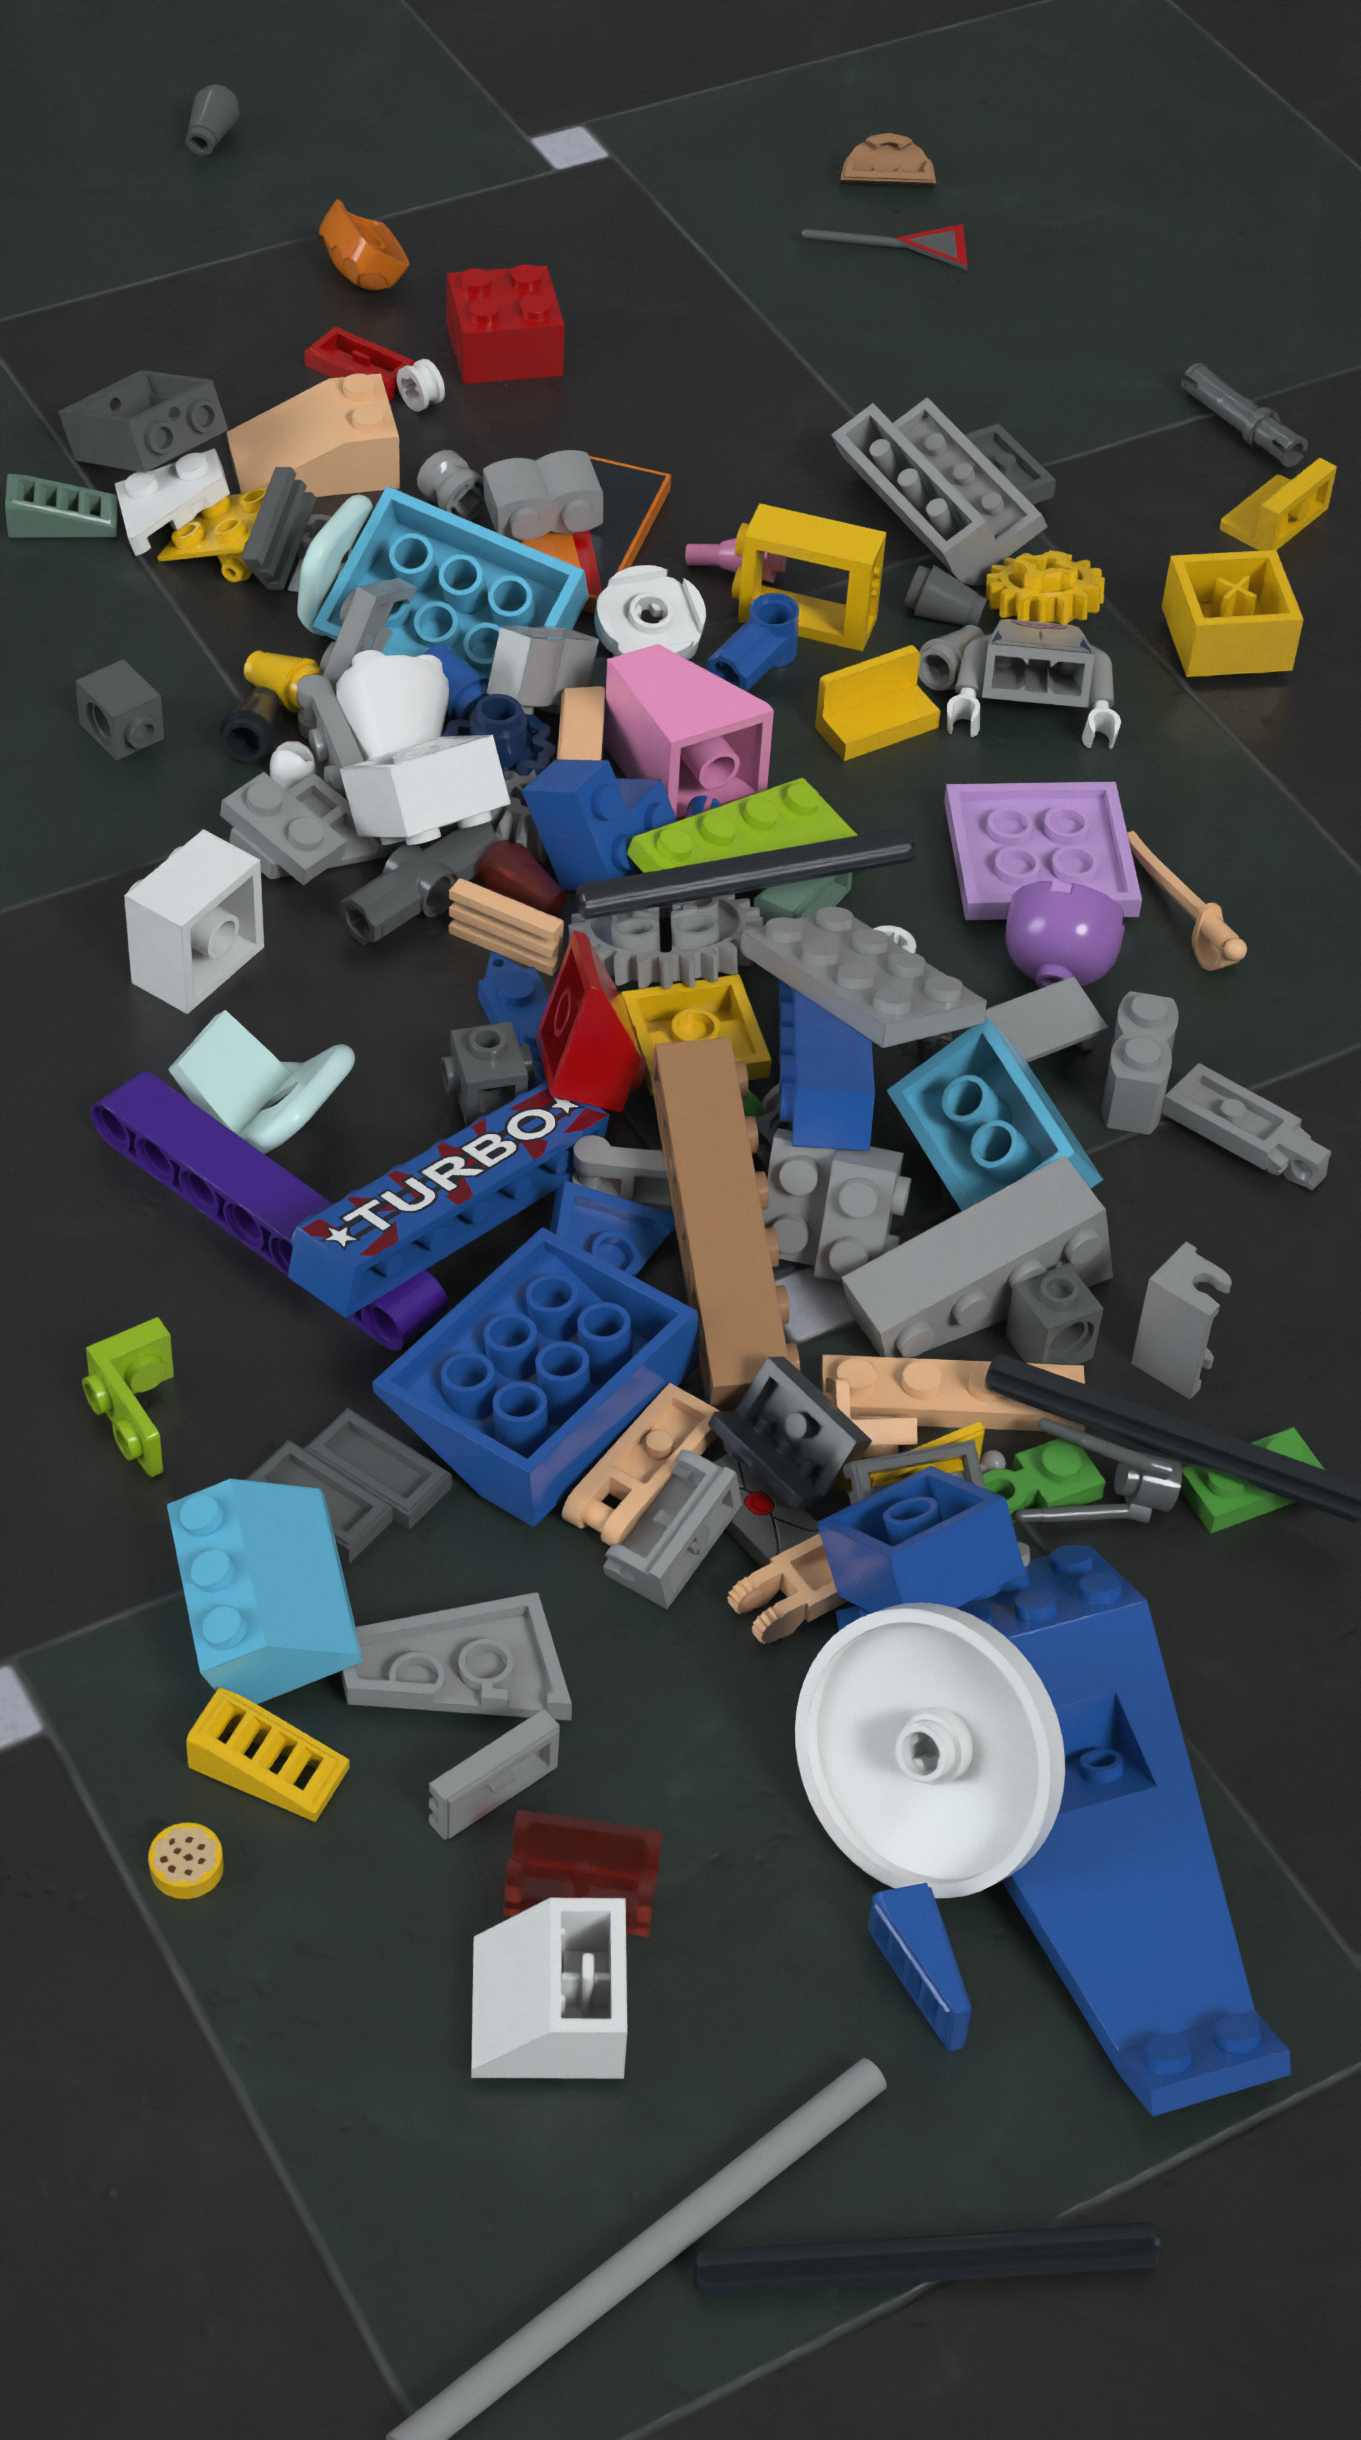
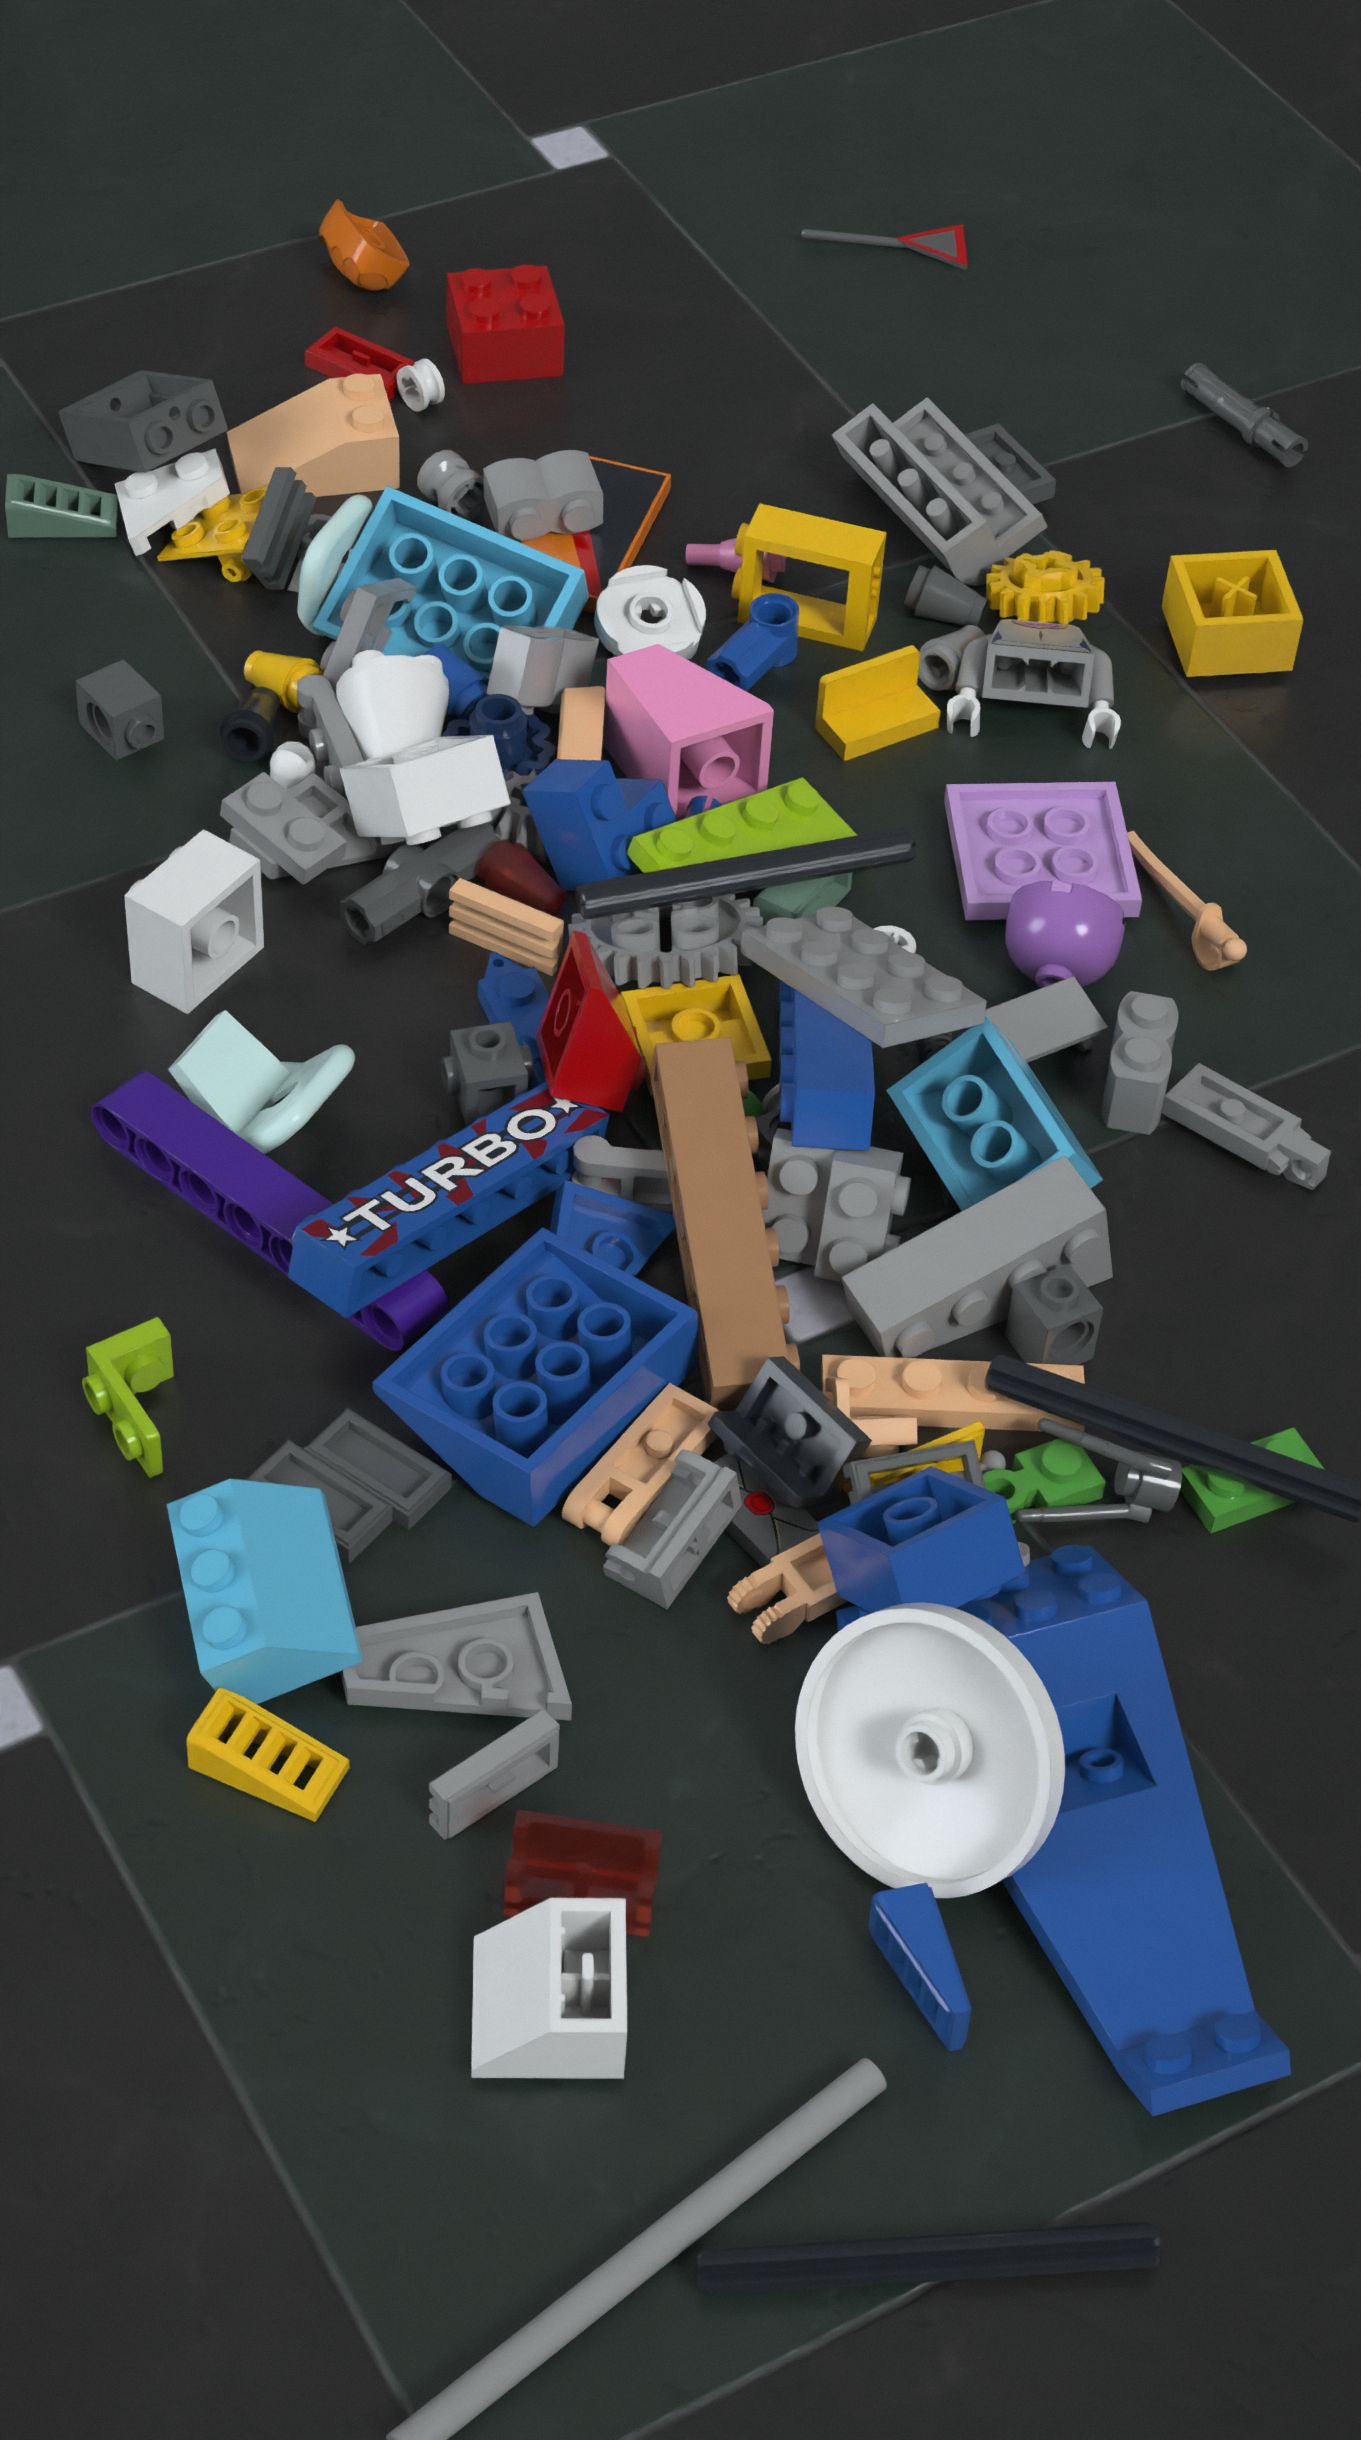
(186, 1860): tile -> none
(211, 117): dark grey cone -> none
(888, 161): medium nougat plate -> none
(1179, 1321): light grey hinge -> none
(1281, 507): yellow panel -> none

